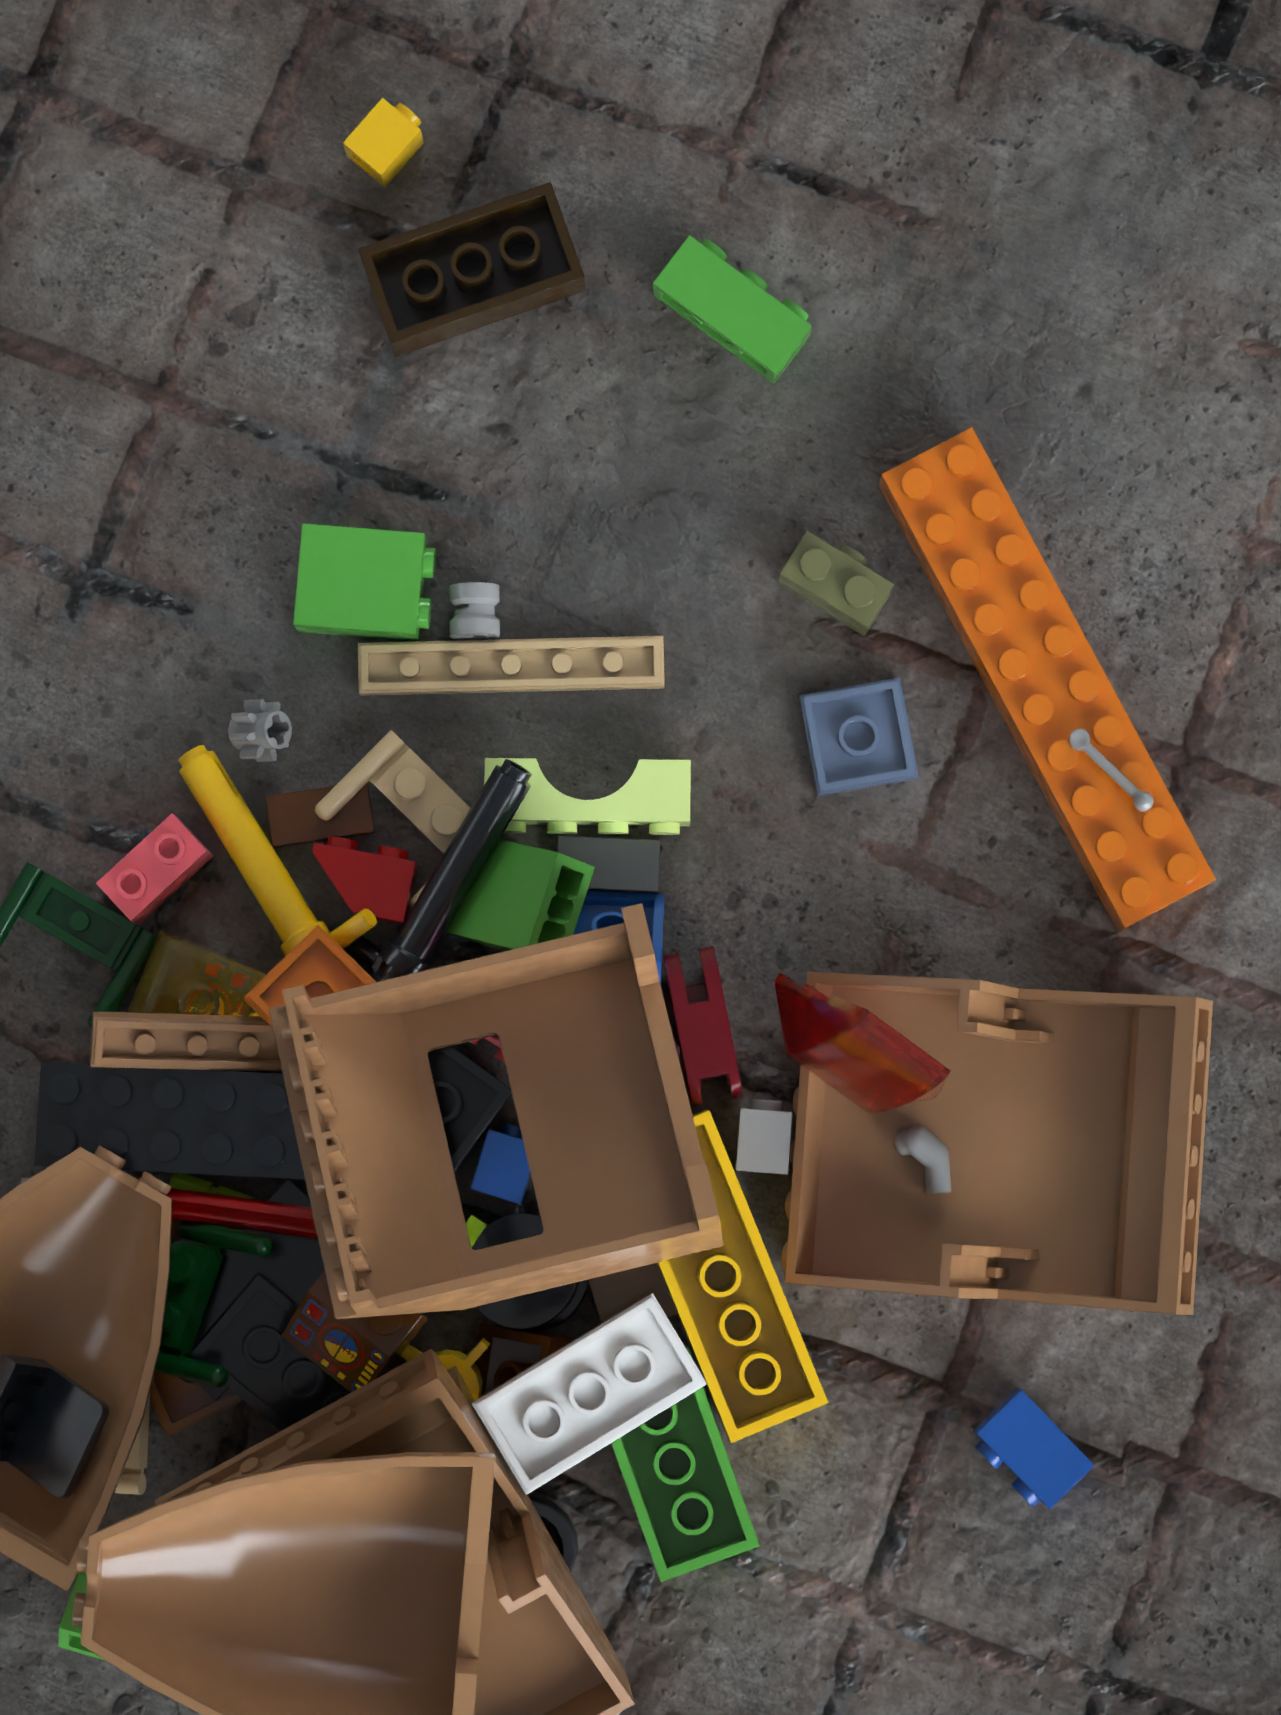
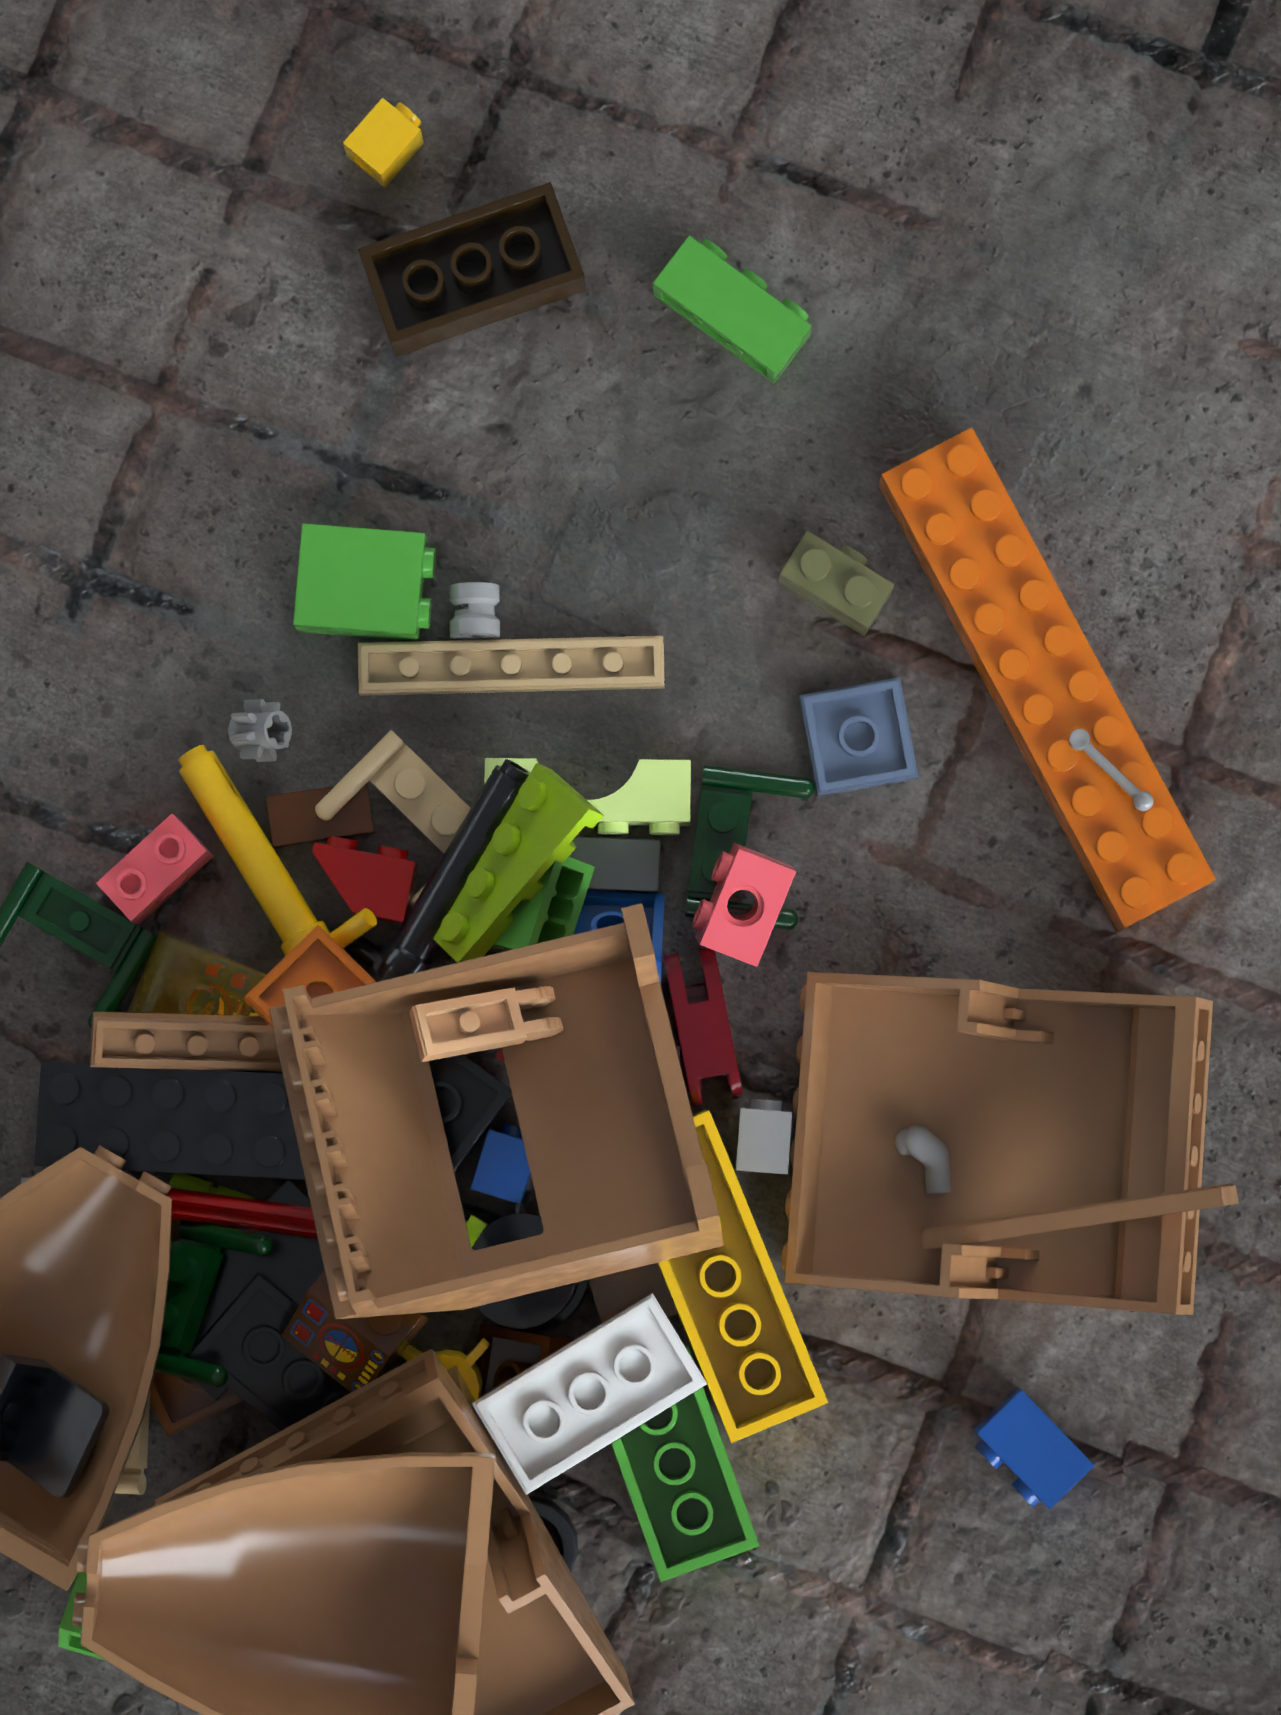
(481, 1022): none -> light nougat hinge
(522, 849): none -> lime wing
(725, 821): none -> dark green plate
(746, 934): none -> coral brick
(855, 1050): clear red wedge -> none
(1081, 1216): none -> medium nougat tile

